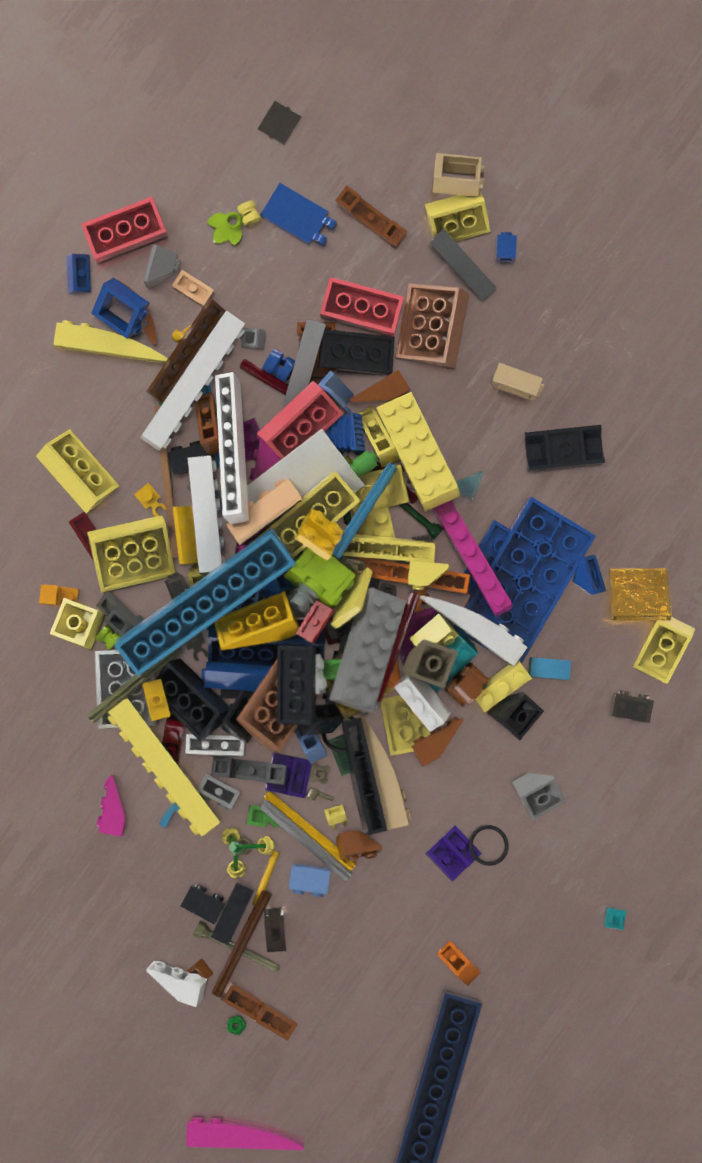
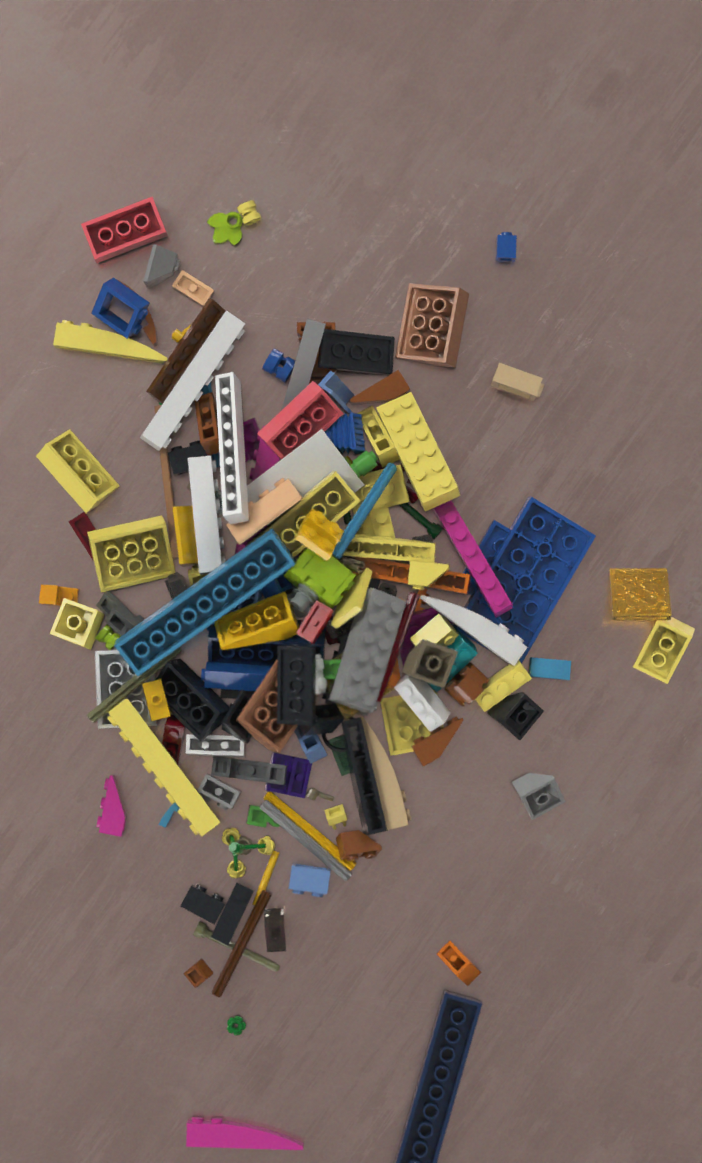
(78, 273): blue slope -> none
(148, 498): yellow plate -> none
(180, 984): white slope -> none
(195, 643): dark tan plate -> none
(253, 338): light grey slope -> none
(258, 1011): dark orange slope -> none
(264, 376): dark red axle -> none
(279, 122): clear smoke piece -> none
(297, 215): blue tile -> none
(323, 777): dark tan plate -> none
(361, 306): coral brick -> none
(370, 216): dark orange slope -> none
(452, 853): dark purple slope -> none
(459, 216): light yellow slope -> none
(462, 165): tan window -> none
(462, 264): dark grey slope -> none
(469, 485): clear light blue slope -> none
(472, 850): black tyre -> none
(564, 447): black piece -> none
(589, 575): blue slope -> none
(615, 918): teal tile -> none
(632, 707): clear smoke brick -> none

